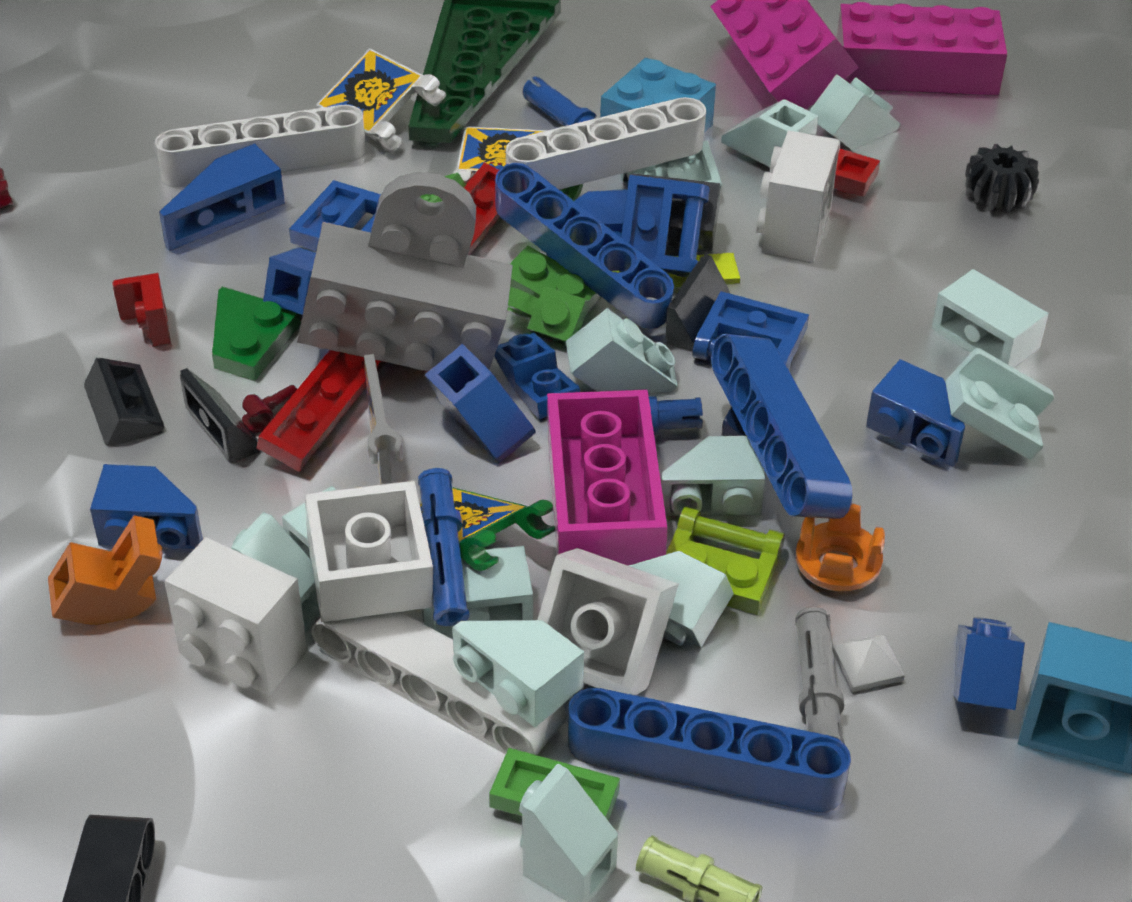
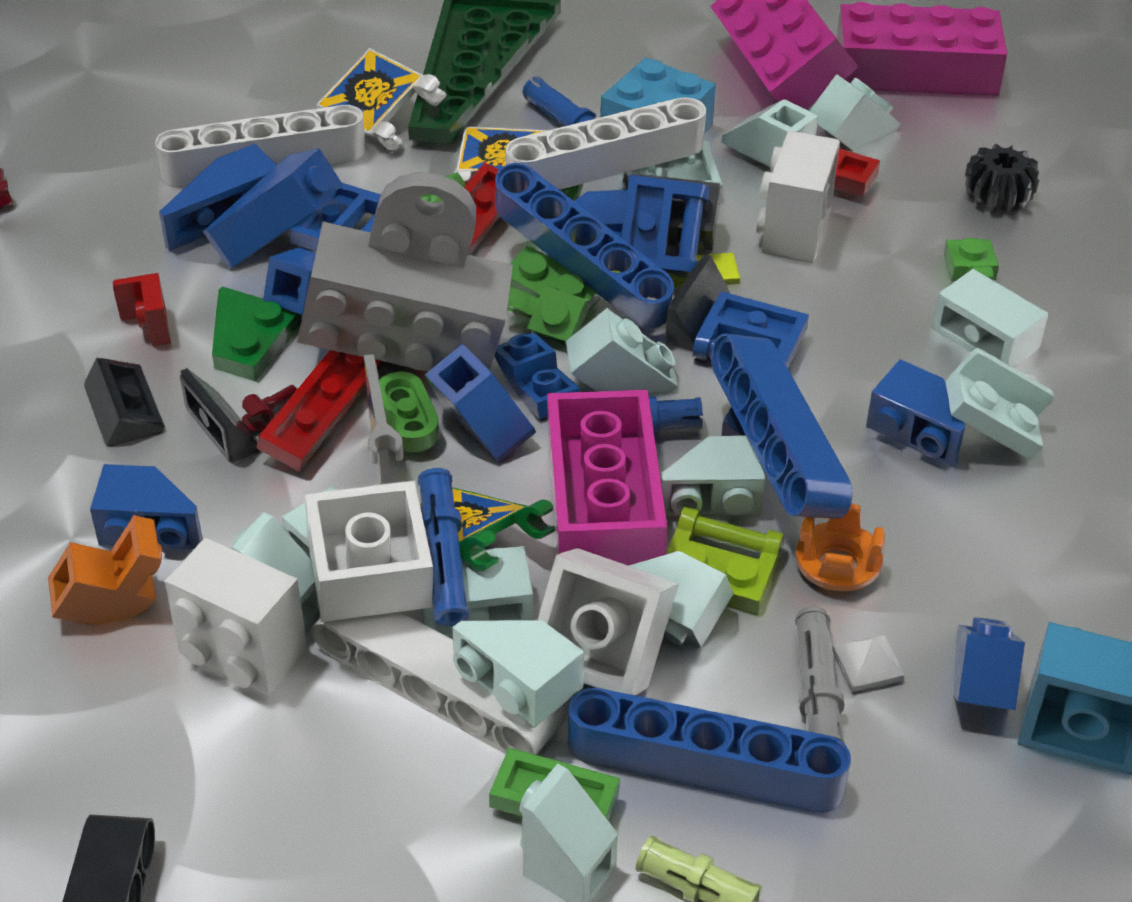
(273, 205): none -> blue slope
(409, 410): none -> bright green plate
(970, 254): none -> bright green plate

